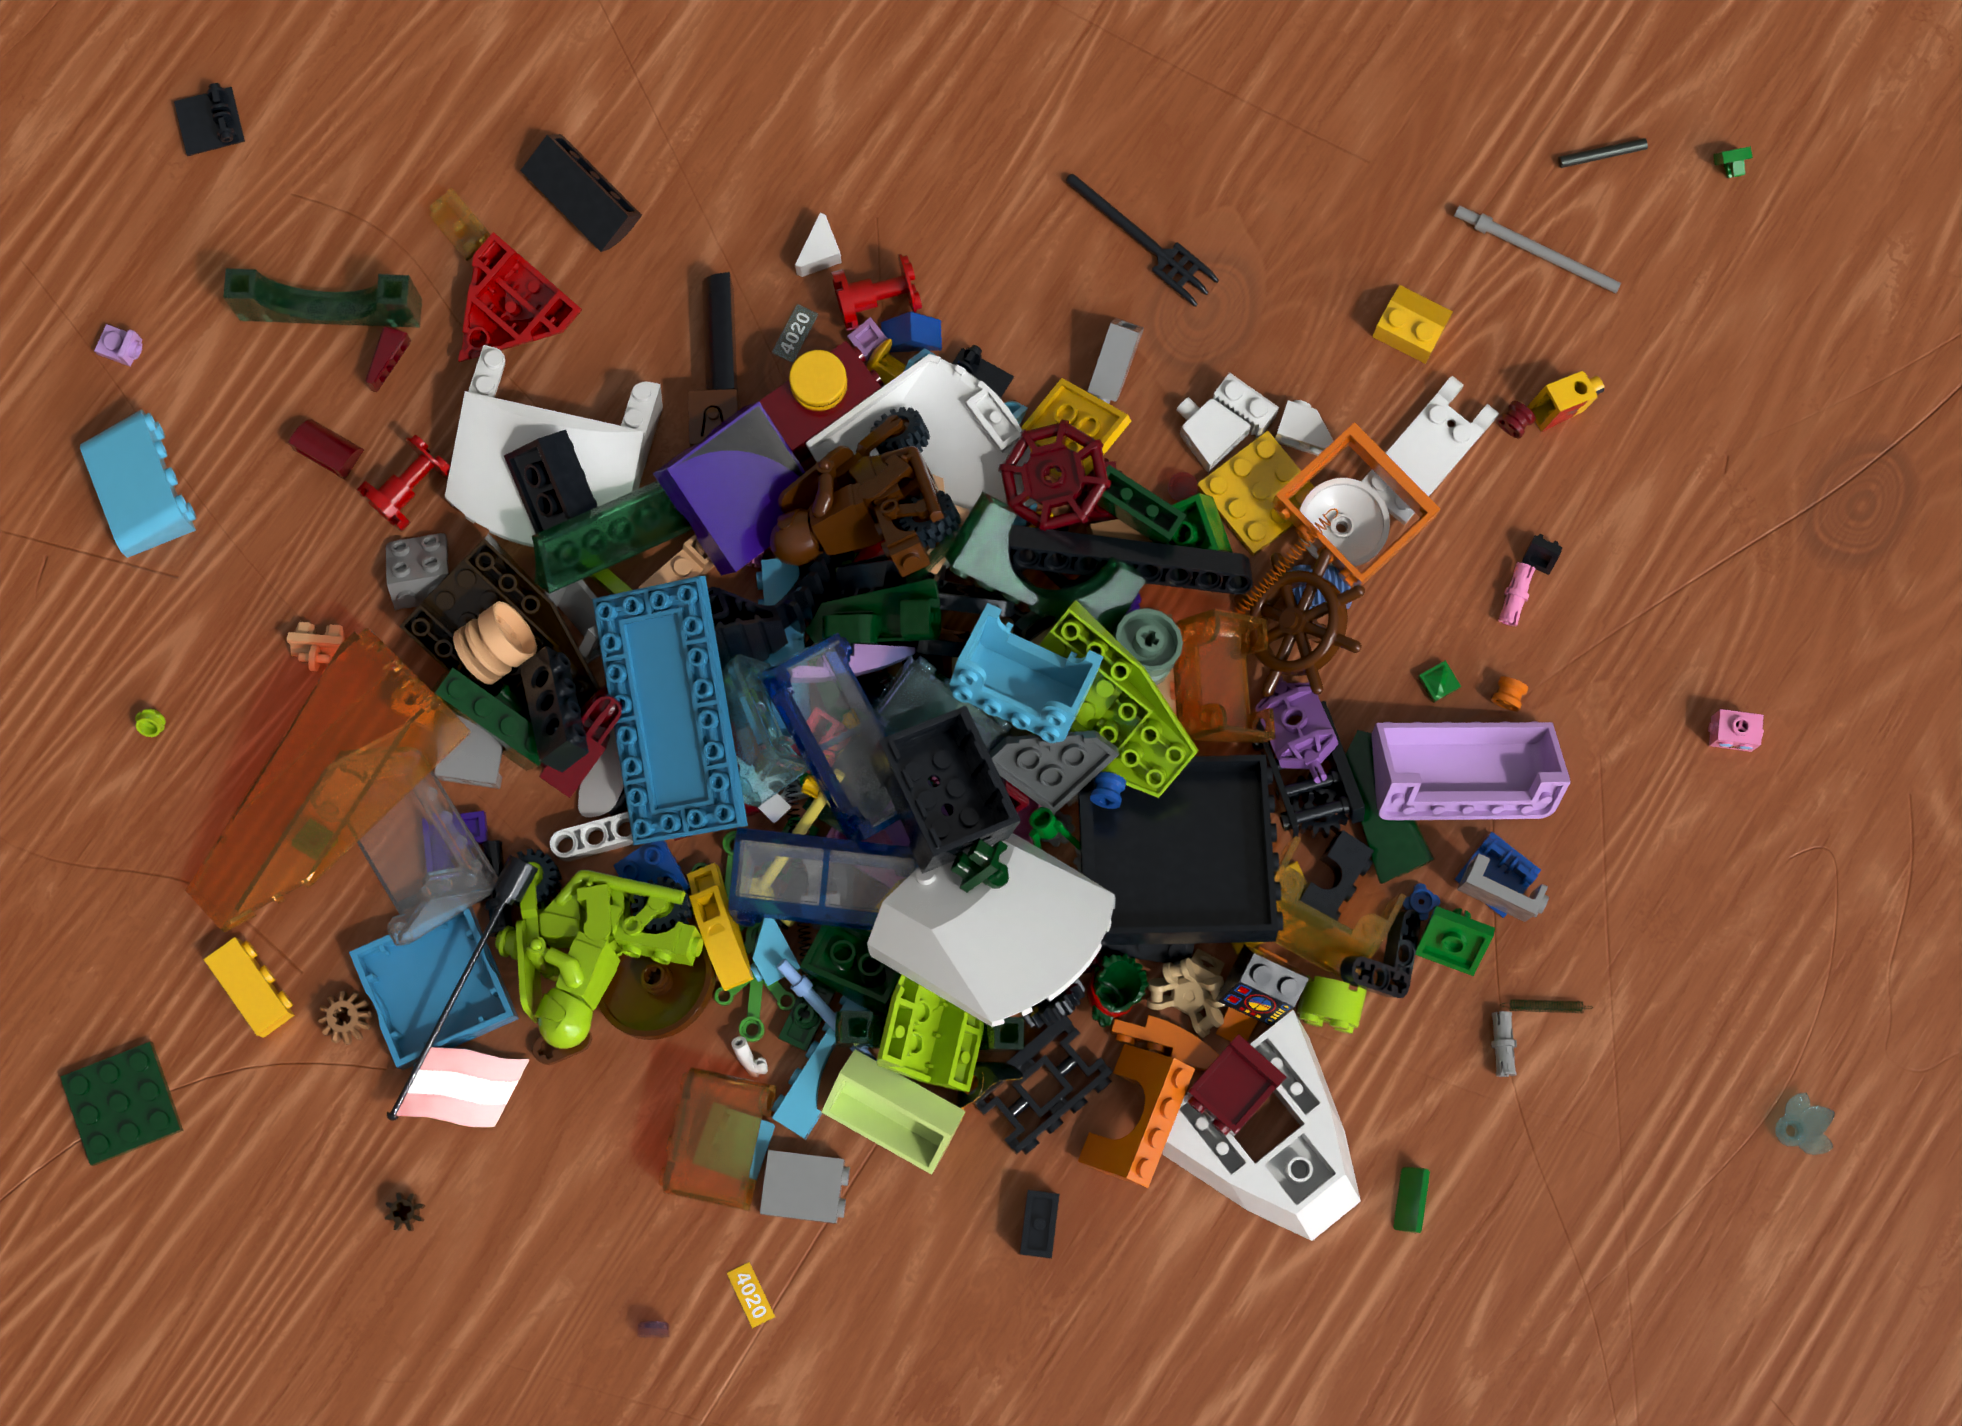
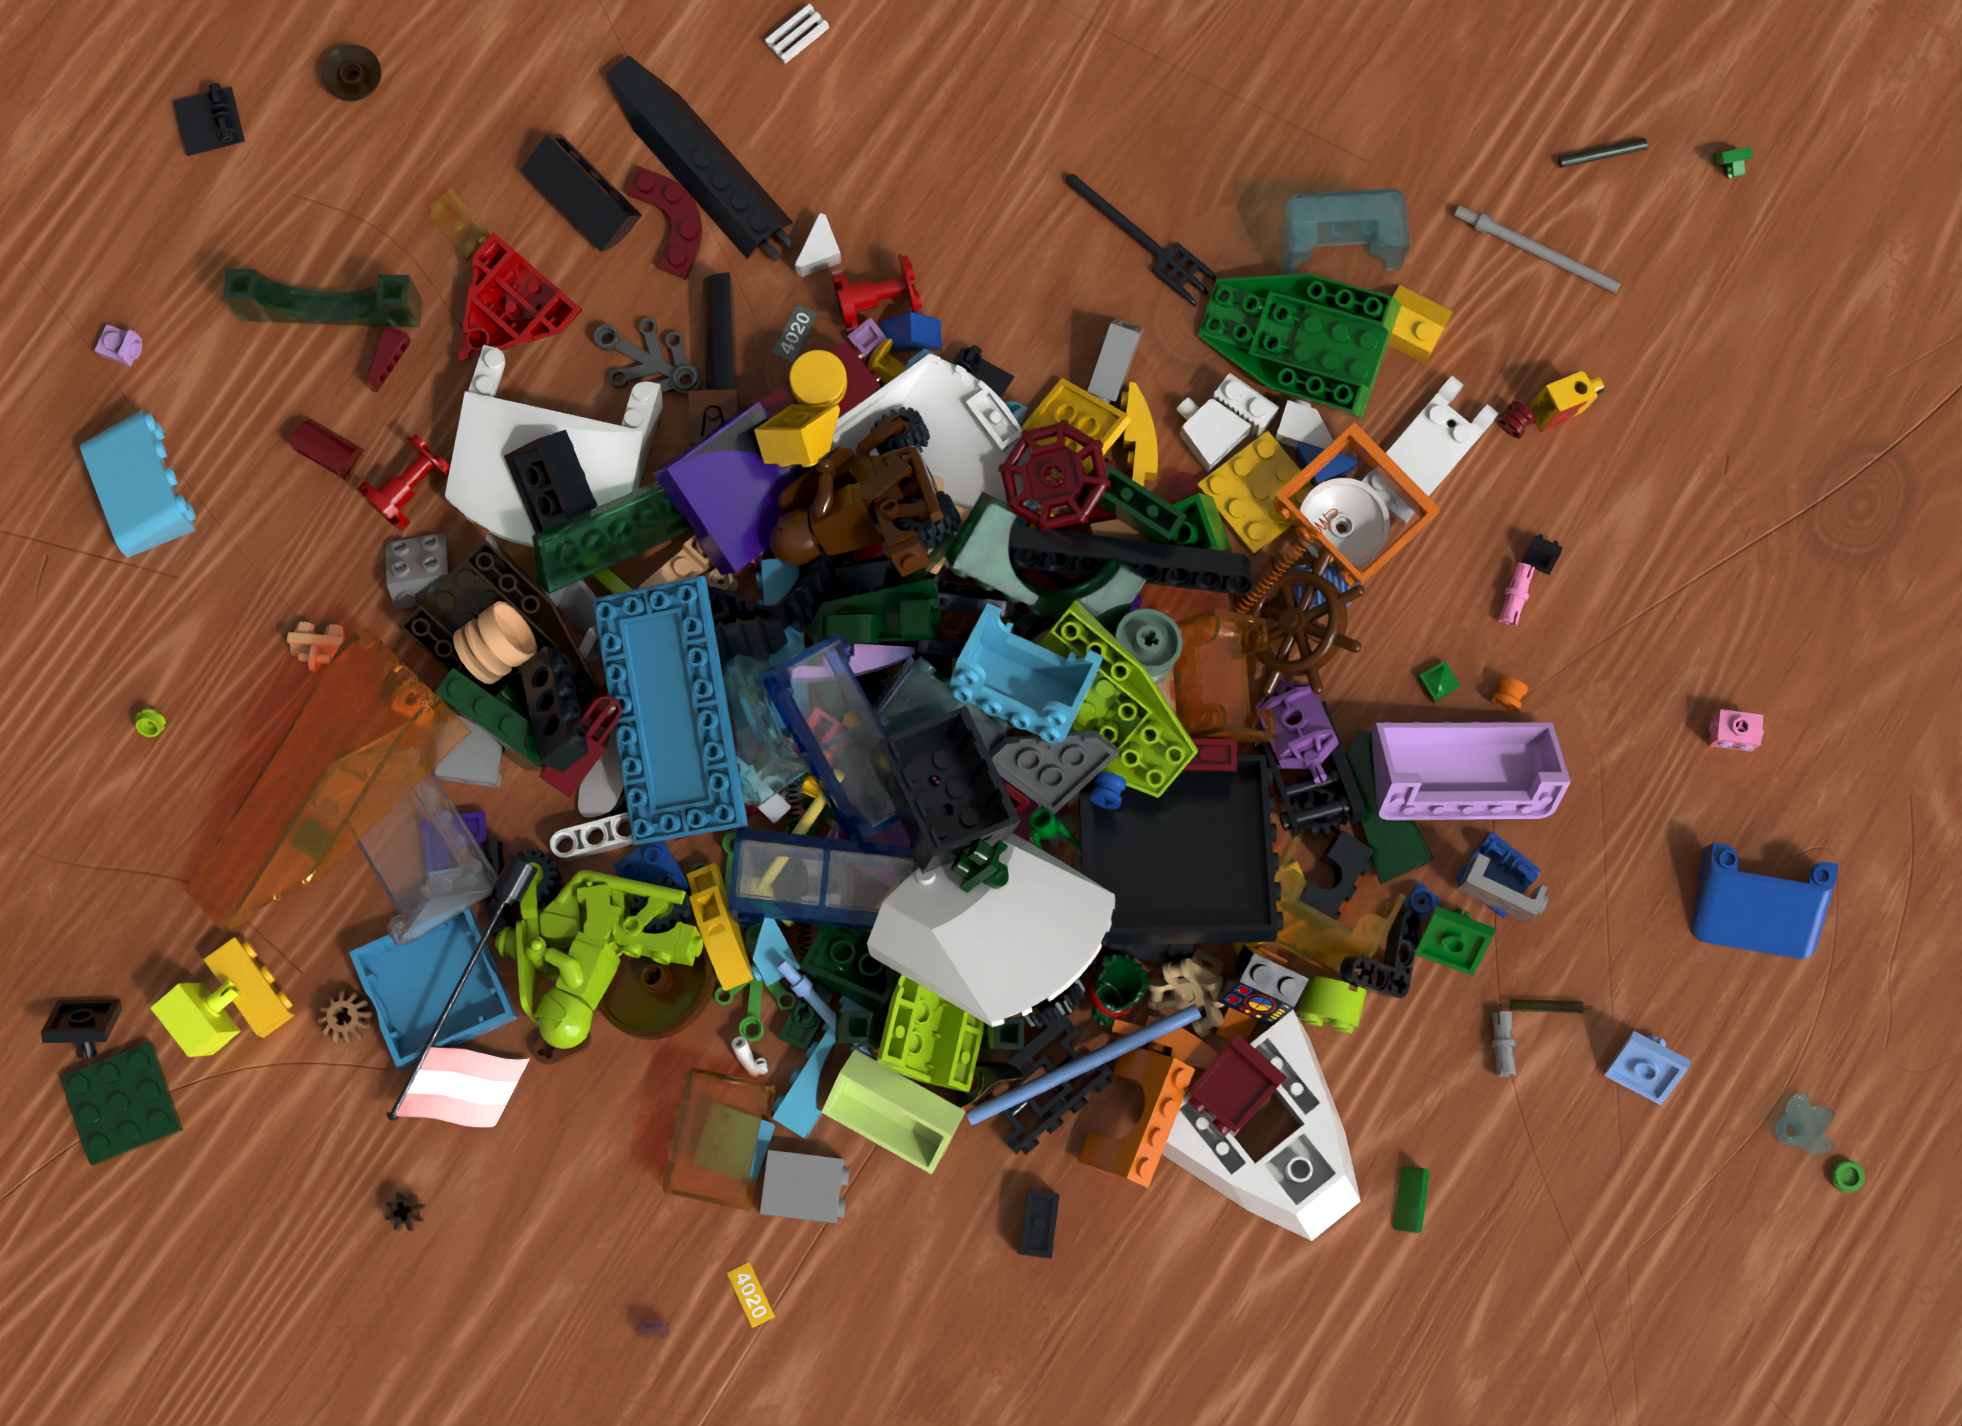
(81, 1023): none -> black tile
(198, 1016): none -> neon yellow brick
(348, 61): none -> dark brown dish
(651, 363): none -> dark grey plant
(682, 212): none -> dark red plate
(699, 160): none -> black hinge
(729, 583): none -> tan plate
(798, 434): none -> yellow slope
(814, 18): none -> white tile
(1083, 1064): none -> medium blue piece
(1139, 436): none -> yellow slope
(1214, 756): none -> dark red panel
(1303, 335): none -> green wedge
(1337, 468): none -> blue slope
(1345, 219): none -> clear light blue windscreen
(1647, 1067): none -> light blue tile
(1760, 910): none -> blue windscreen
(1847, 1176): none -> bright green tile

